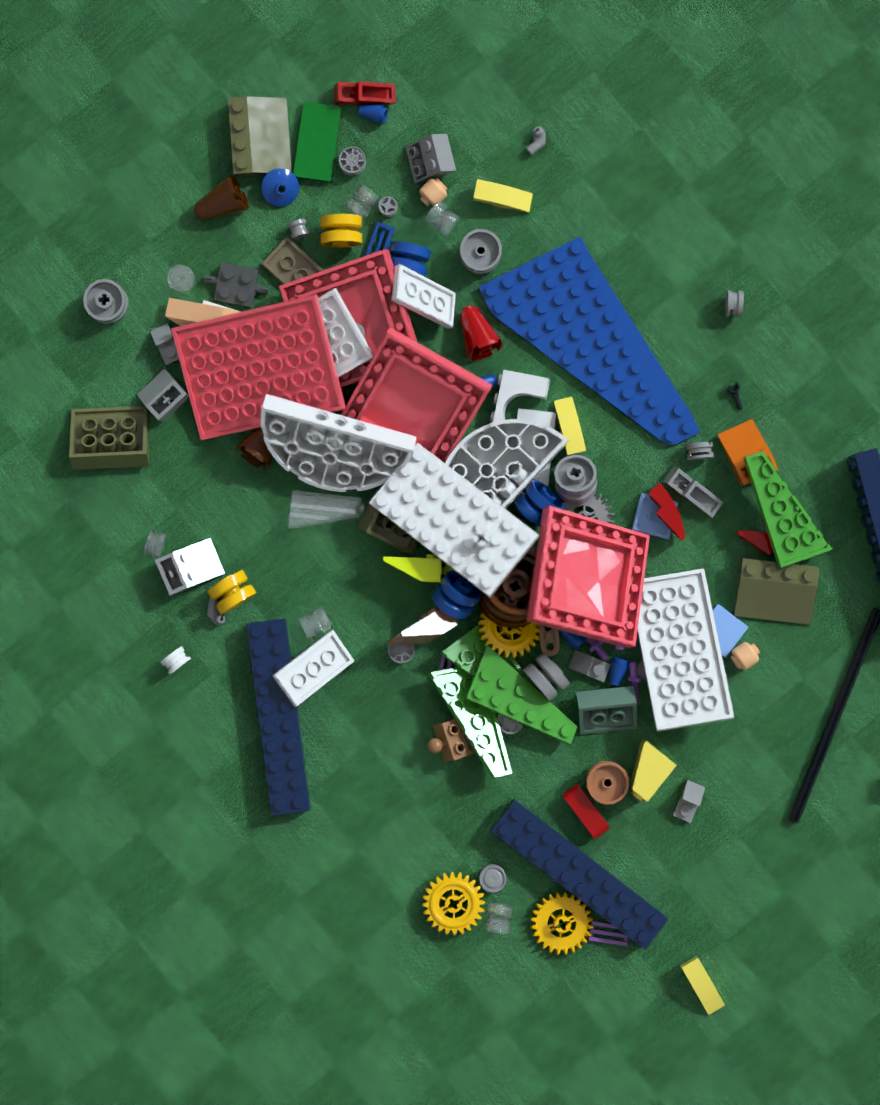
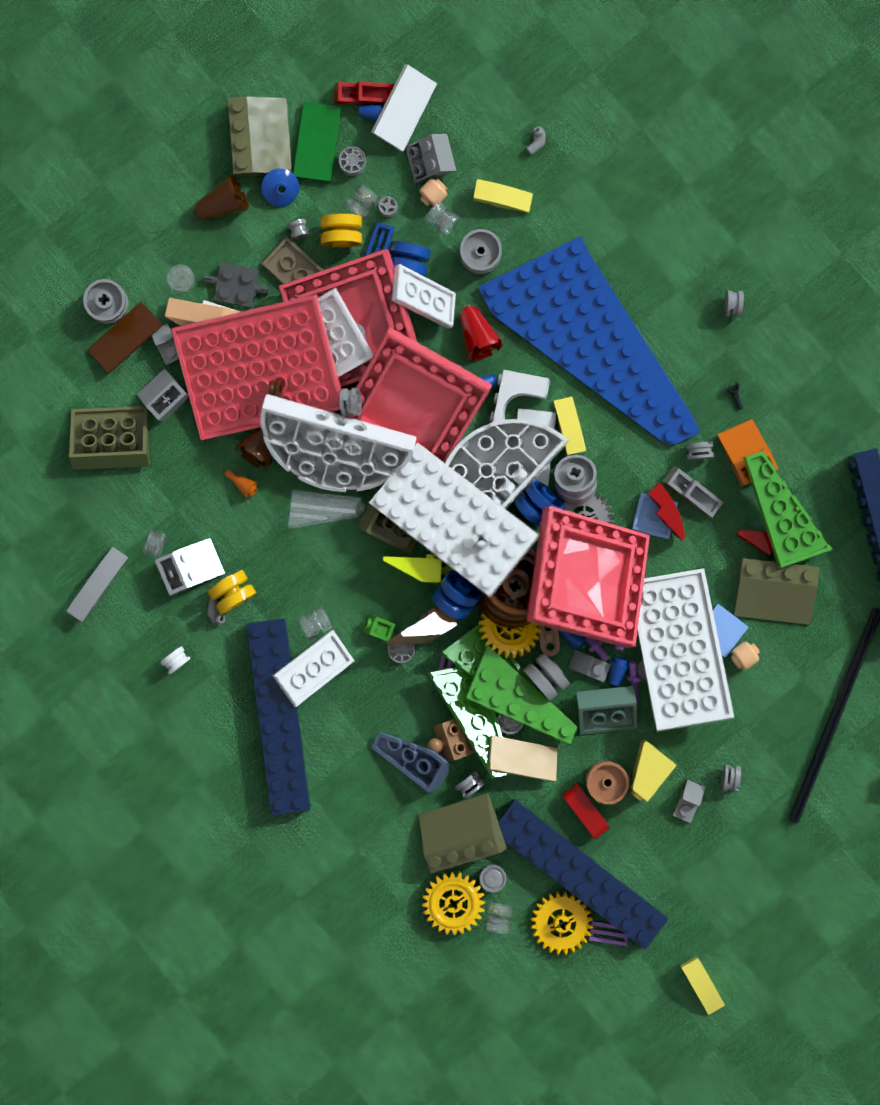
(97, 584): none -> light grey slope
(125, 337): none -> reddish brown piece
(246, 486): none -> orange cone
(276, 388): none -> reddish brown bush
(350, 402): none -> light grey wheel
(378, 627): none -> bright green bracket
(404, 107): none -> white tile
(415, 761): none -> sand blue wedge
(460, 833): none -> olive slope
(468, 783): none -> light grey wheel
(523, 758): none -> tan piece
(730, 778): none -> light grey wheel

